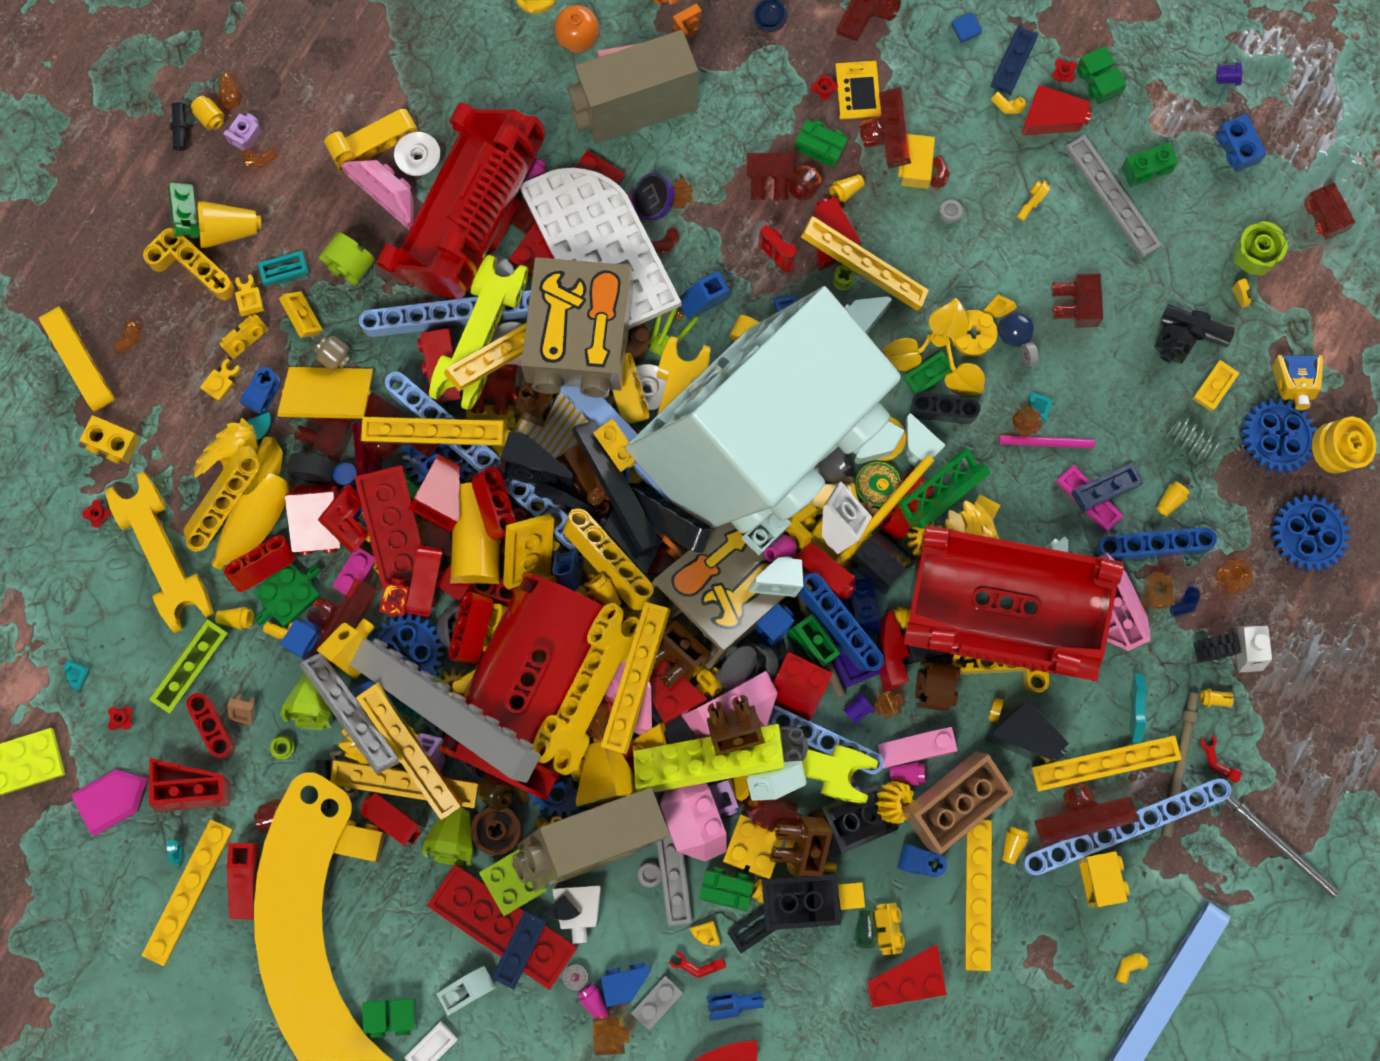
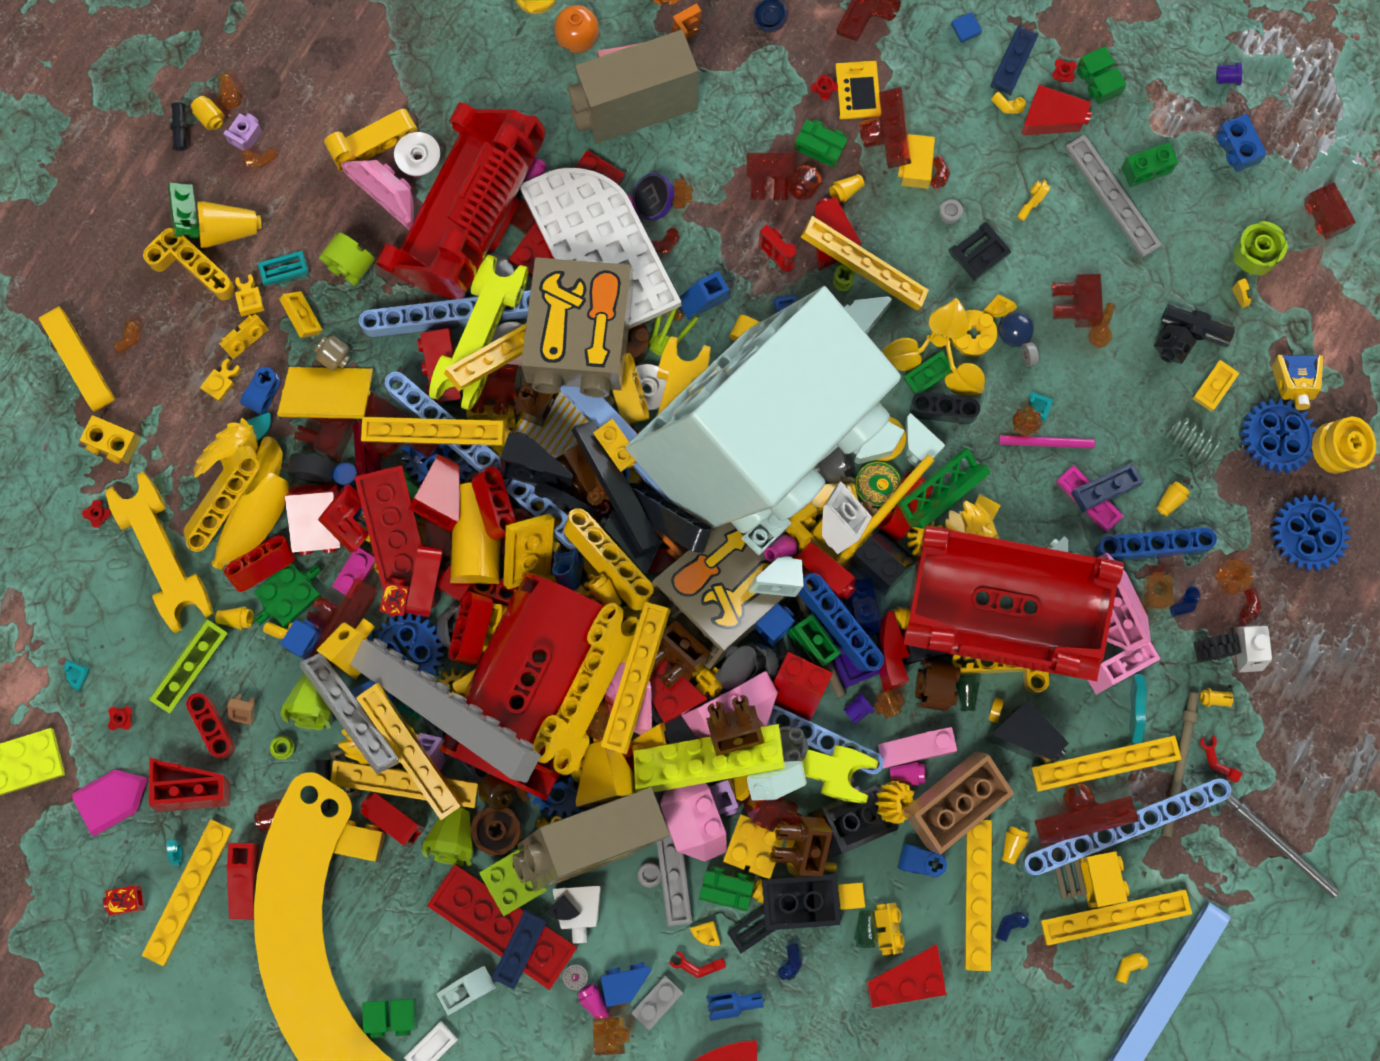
(124, 900): none -> red brick
(793, 965): none -> clear blue arm
(967, 691): none -> clear green cone
(985, 256): none -> black plate
(1011, 922): none -> clear blue arm
(1073, 893): none -> dark tan tile
(1100, 335): none -> clear orange plate
(1115, 917): none -> yellow plate
(1123, 666): none -> bright pink slope
(1253, 607): none -> clear red arm

